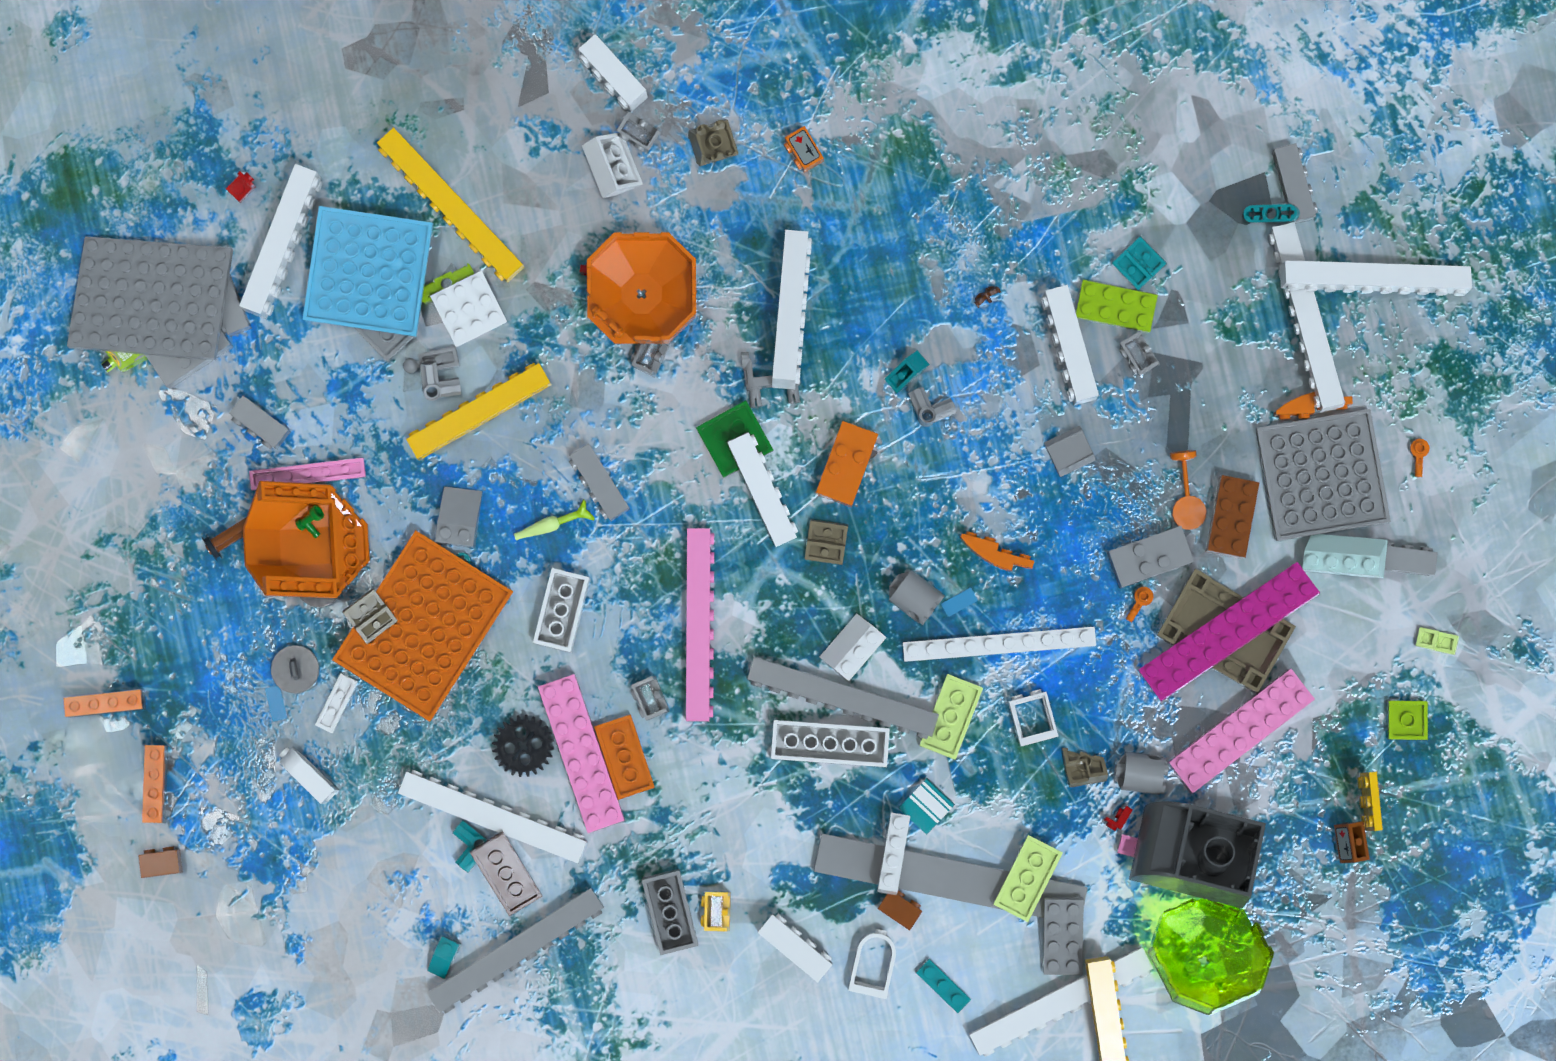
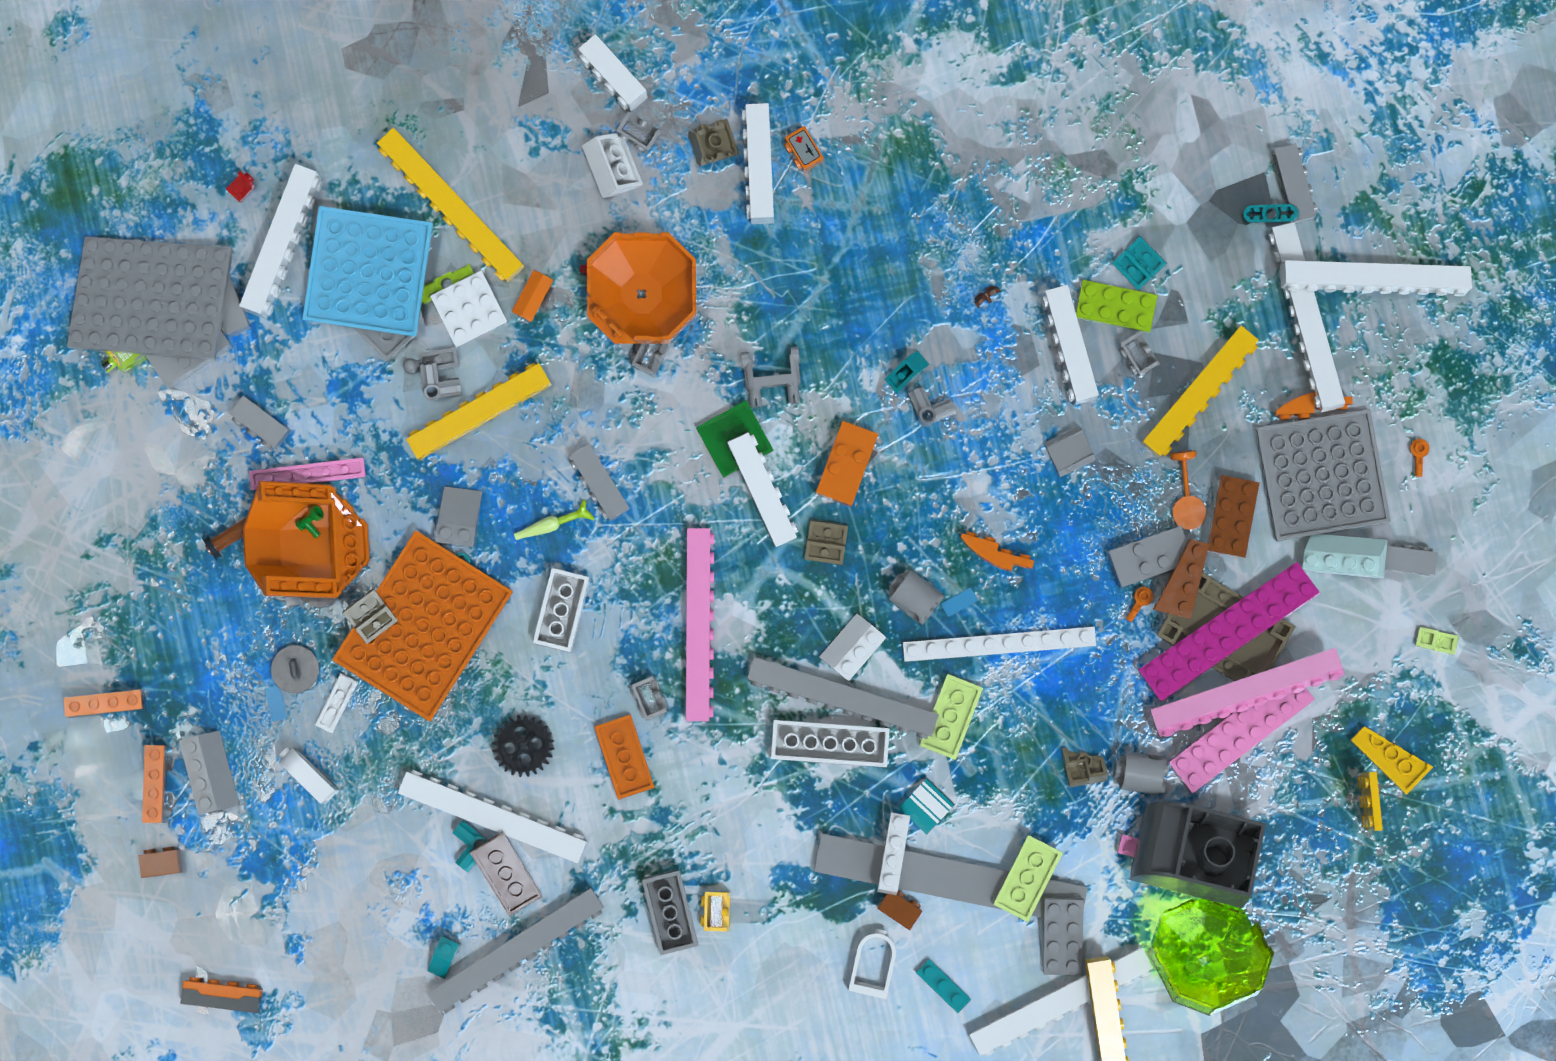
(209, 772): none -> light grey slope
(221, 996): none -> piece
(532, 296): none -> orange piece
(581, 753): bright pink brick -> none
(759, 163): none -> white brick
(790, 314): white brick -> none
(795, 948): white brick -> none
(1038, 737): white window -> none
(1122, 816): red bracket -> none
(1182, 588): none -> dark orange wing
(1200, 391): none -> yellow brick
(1248, 692): none -> bright pink brick
(1351, 842): dark orange brick -> none
(1397, 764): none -> yellow wing
(1408, 720): lime plate -> none

